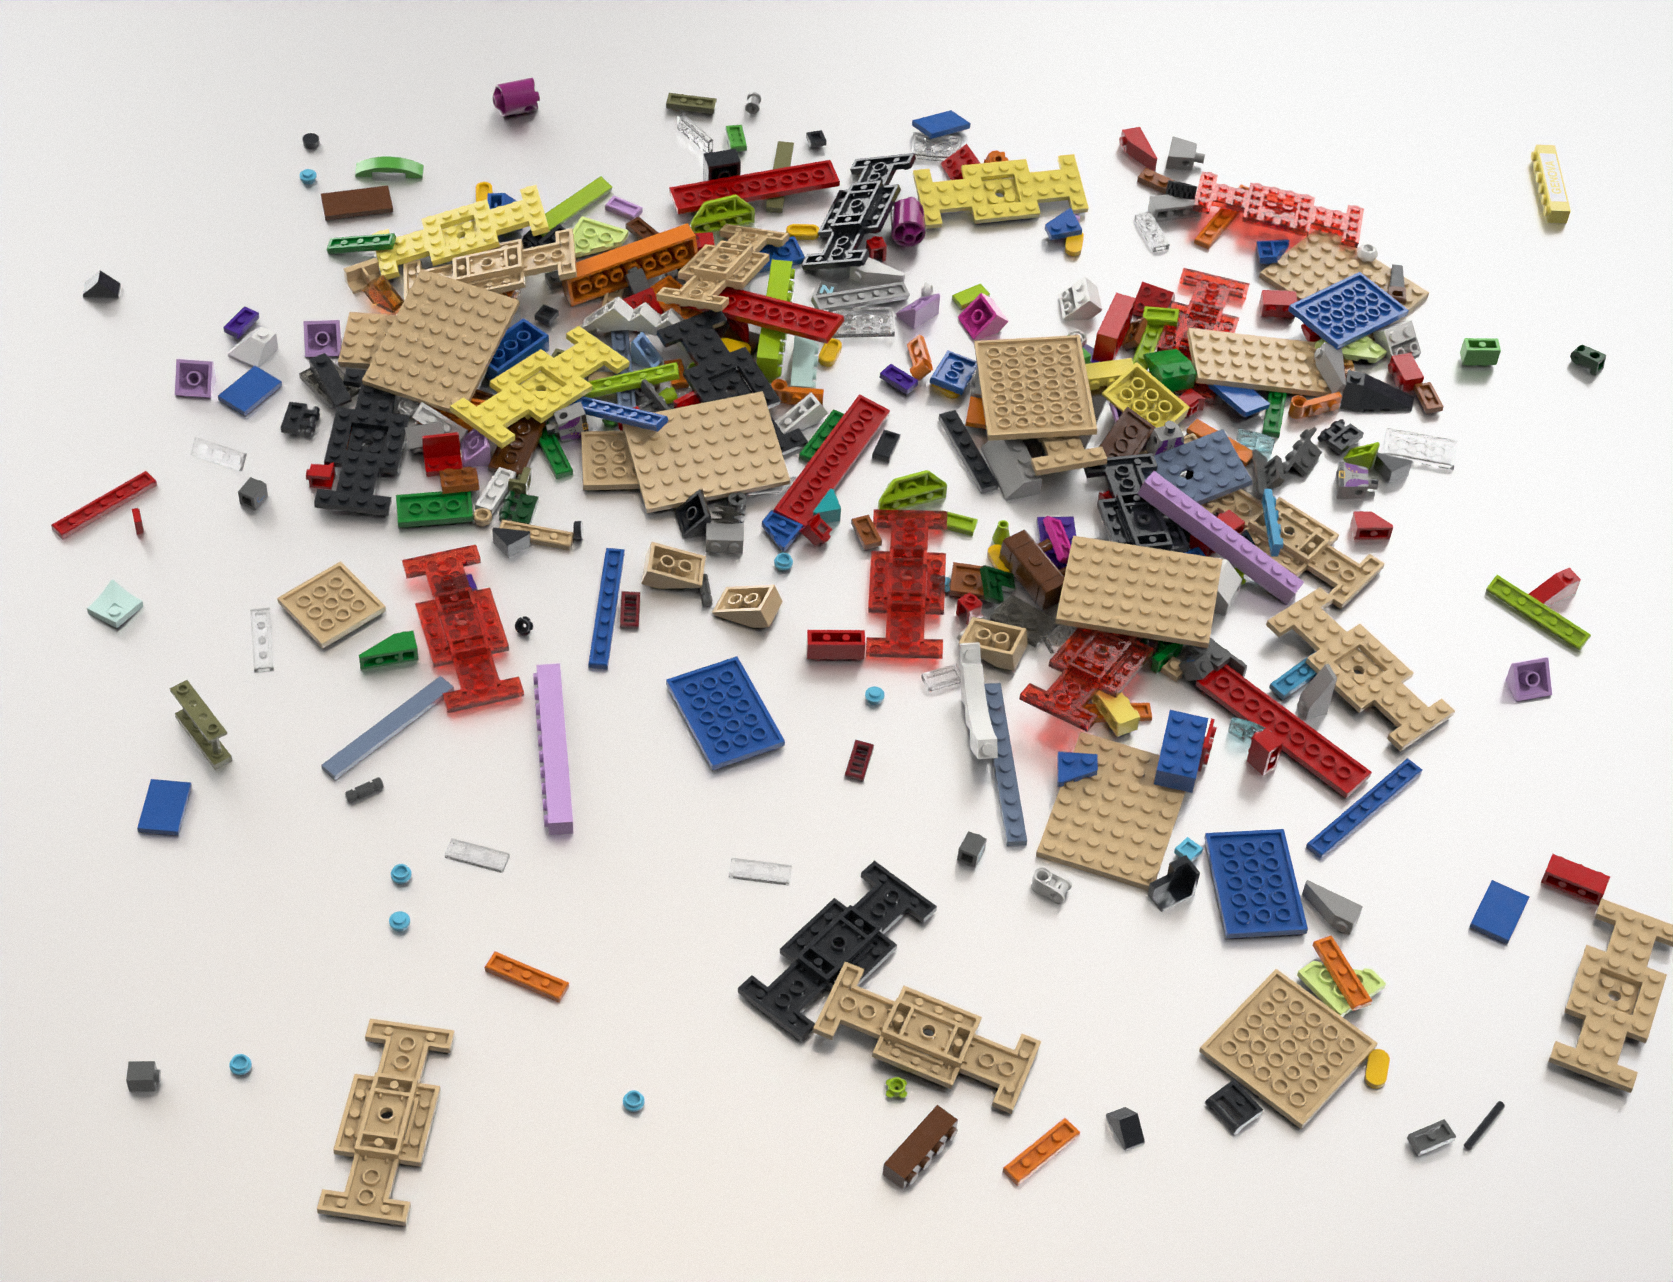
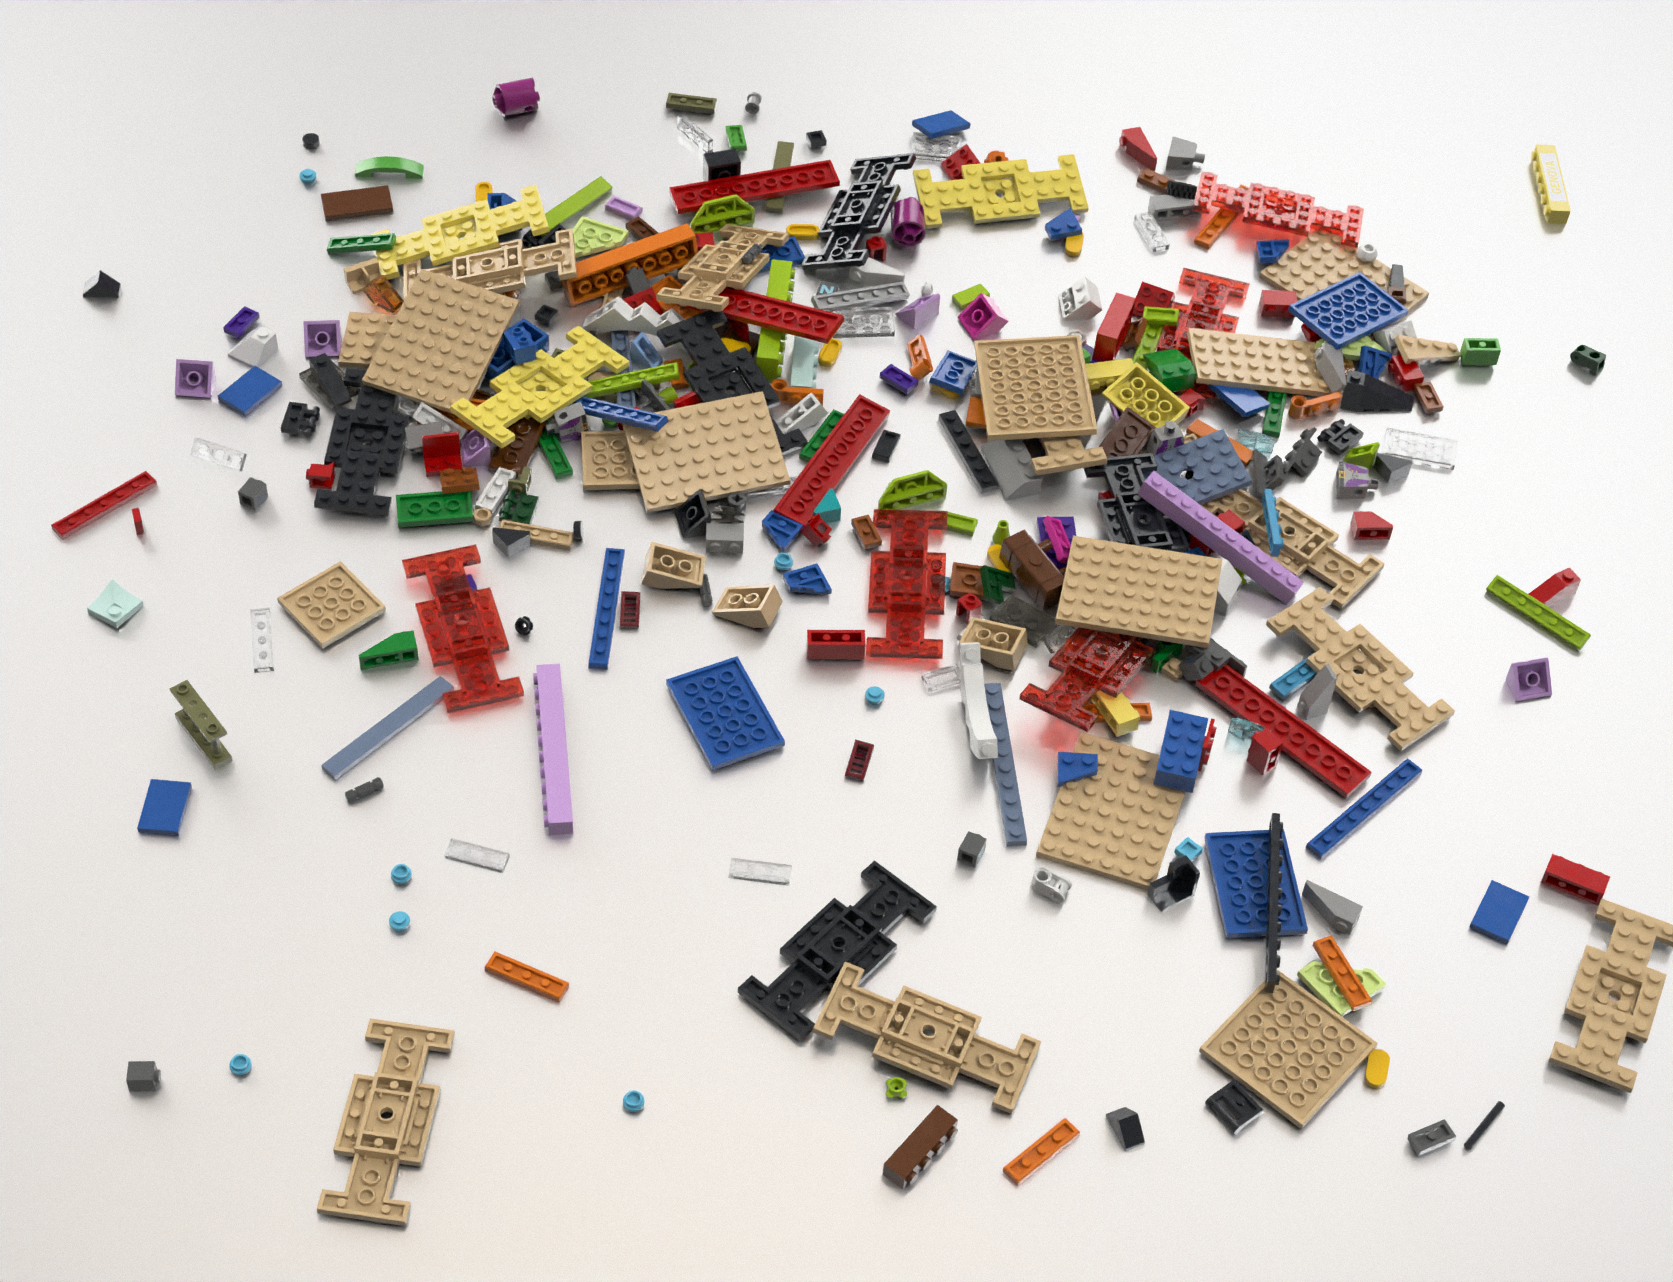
(520, 345): none -> blue brick
(752, 253): none -> dark grey axle
(807, 580): none -> blue wing
(1274, 893): none -> black plate
(1372, 361): none -> blue wing
(1423, 349): none -> tan wing

